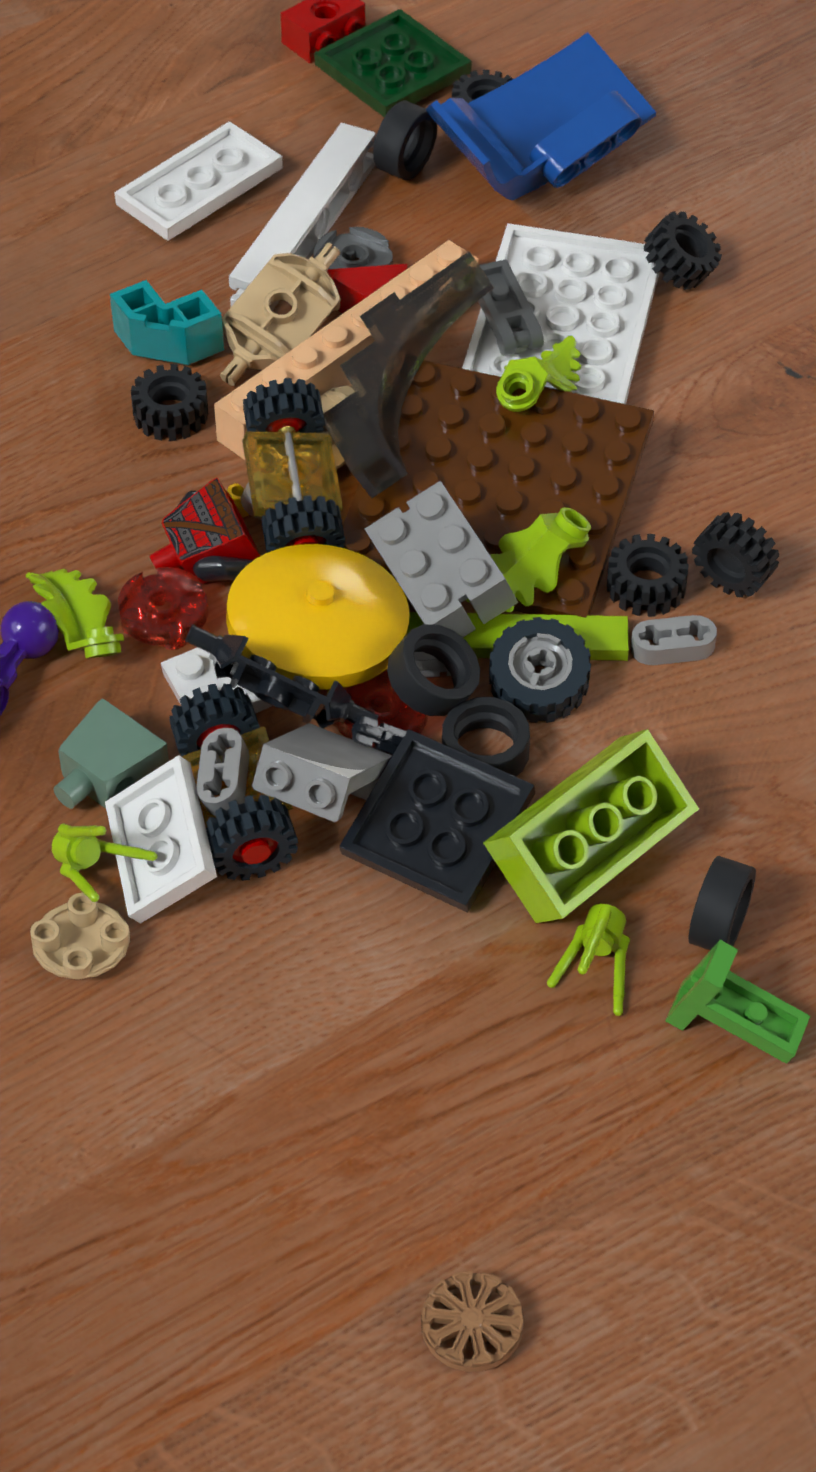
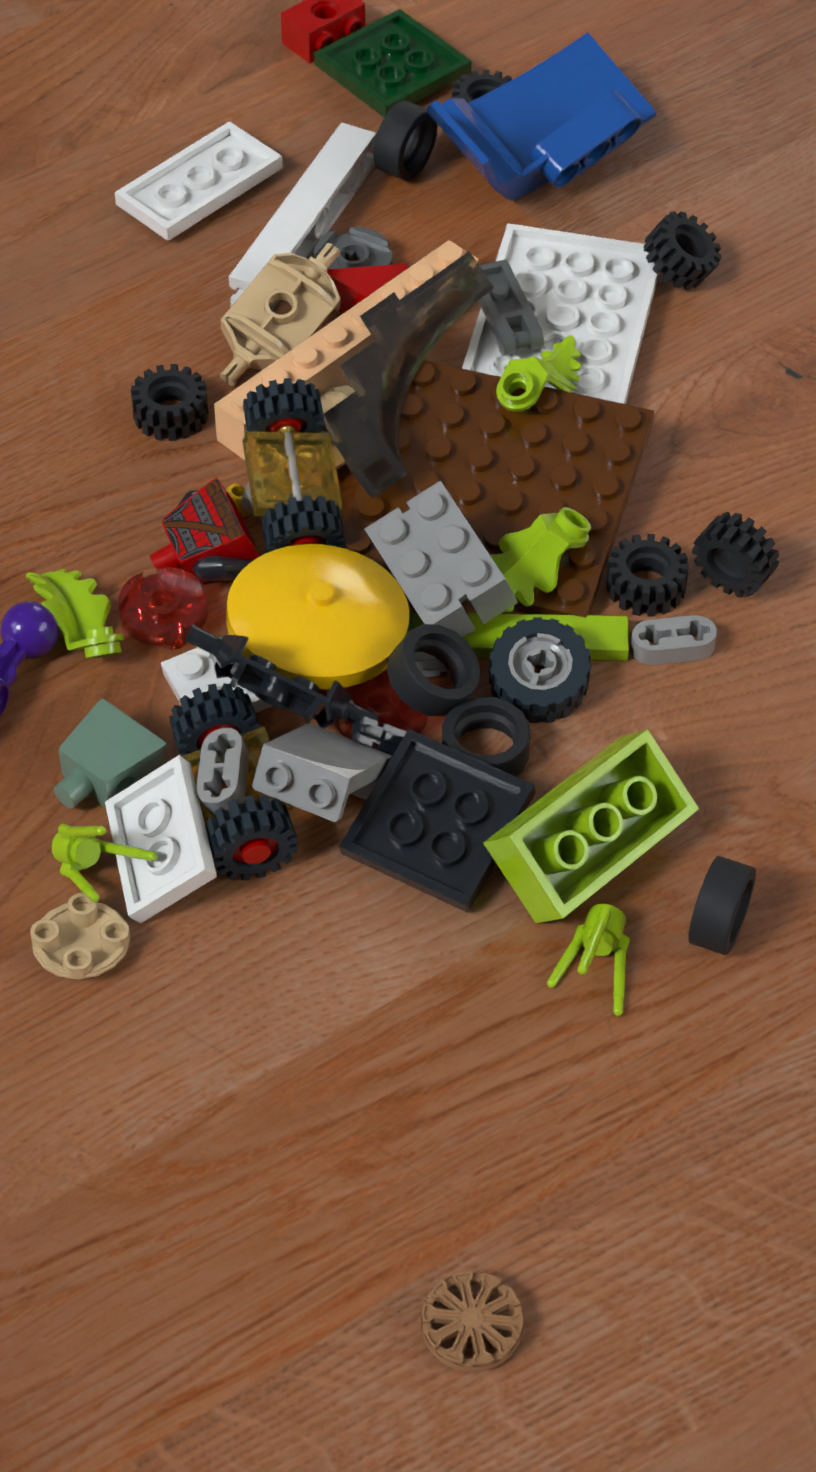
(170, 332): teal brick -> none
(737, 1006): bright green bracket -> none

